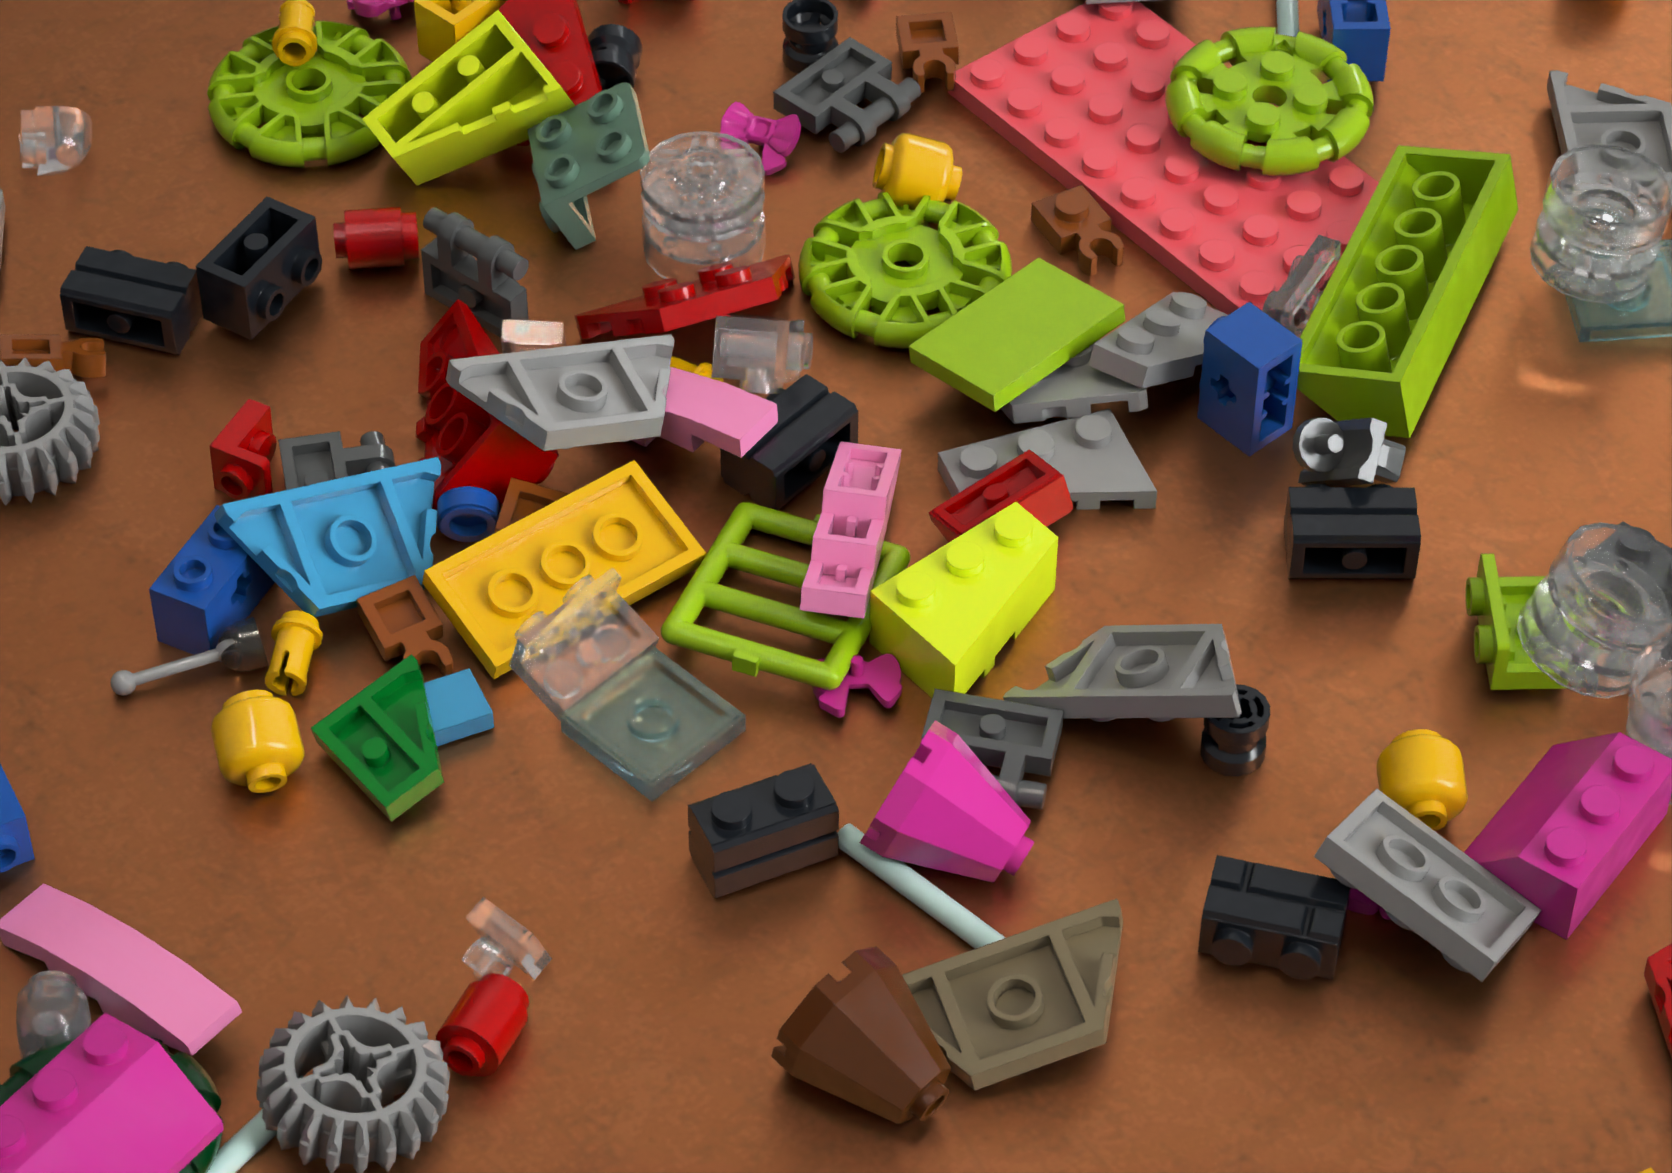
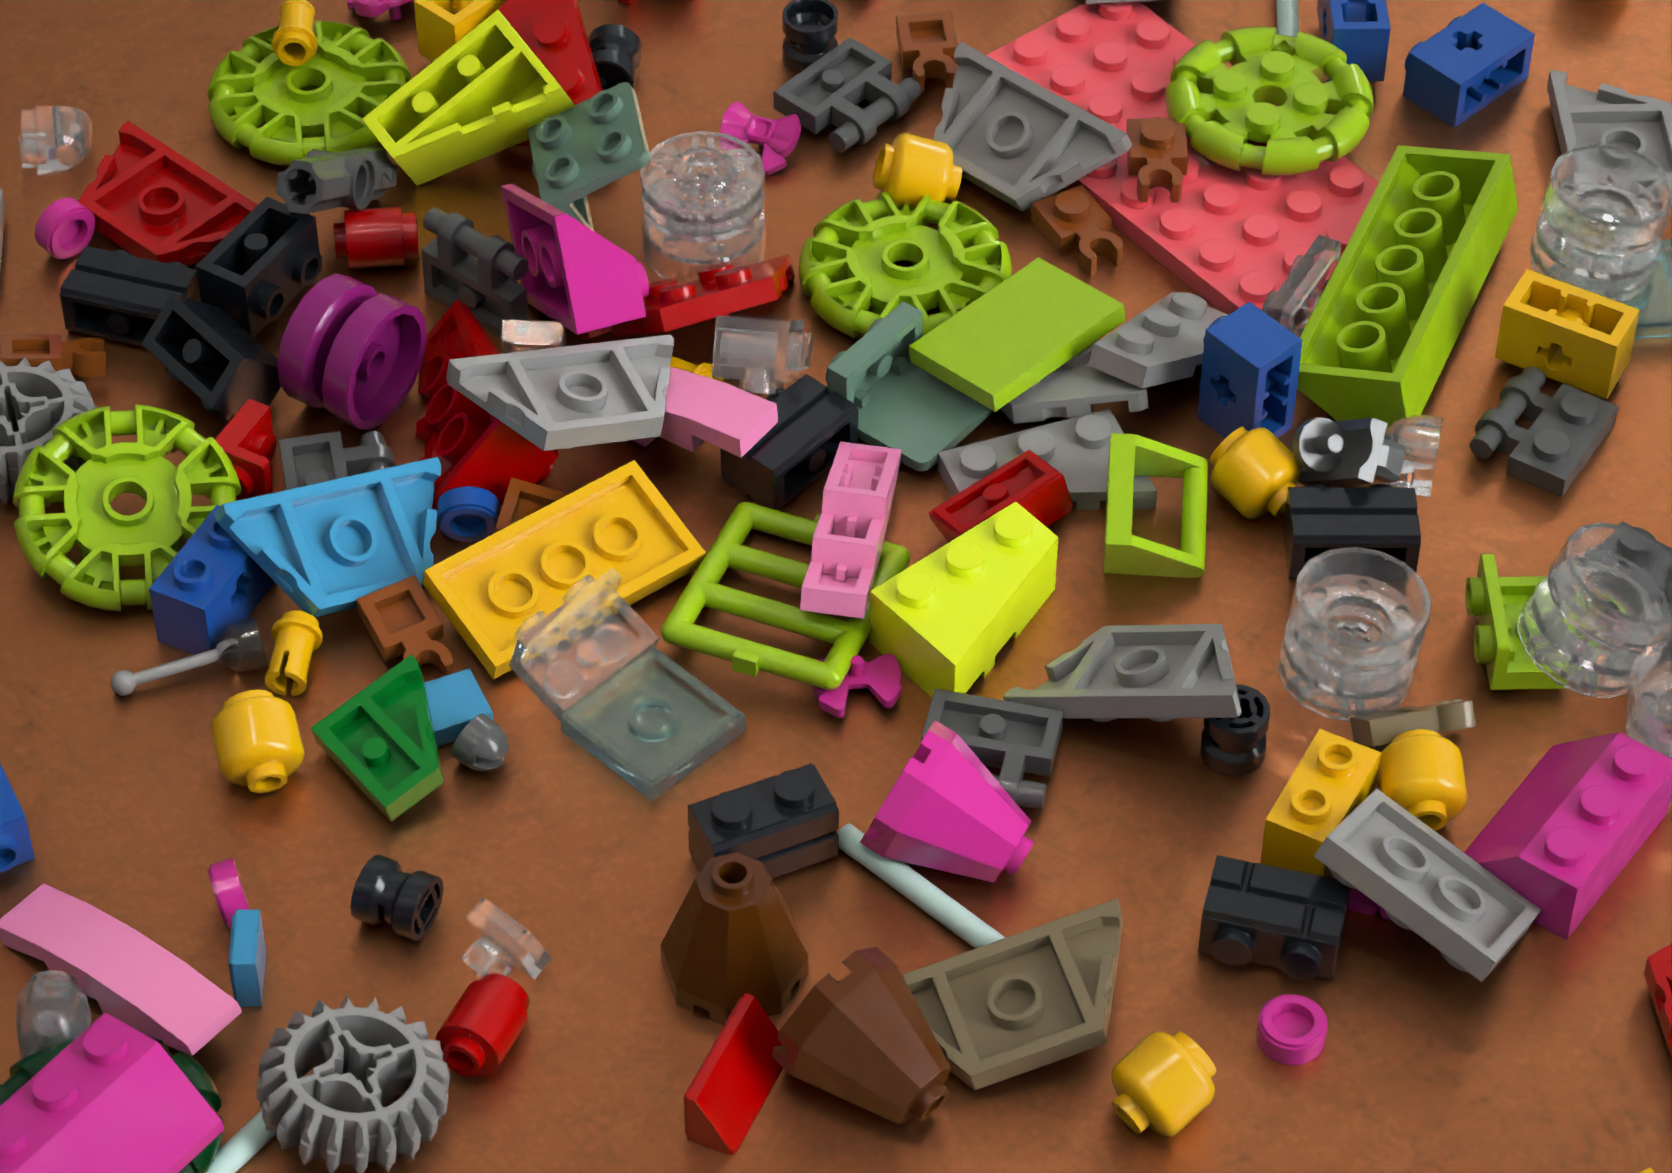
(65, 228): none -> dark pink tile
(110, 470): none -> lime plate
(161, 201): none -> red wing
(212, 356): none -> black brick
(227, 889): none -> dark pink tile
(247, 958): none -> dark azure tile
(336, 179): none -> dark grey piece
(352, 351): none -> magenta wheel
(399, 898): none -> black wheel
(481, 745): none -> dark grey hinge
(571, 268): none -> dark pink slope
(733, 941): none -> reddish brown cone
(733, 1079): none -> red slope
(898, 400): none -> sand green bracket
(1018, 134): none -> light grey wing
(1133, 555): none -> lime tile
(1157, 155): none -> dark orange plate
(1163, 1083): none -> yellow head
(1254, 472): none -> yellow head
(1291, 1029): none -> dark pink tile
(1319, 795): none -> yellow brick
(1353, 633): none -> clear wheel
(1382, 727): none -> dark tan plate
(1421, 438): none -> clear piece
(1468, 64): none -> blue brick
(1559, 441): none -> dark grey plate
(1567, 333): none -> yellow brick

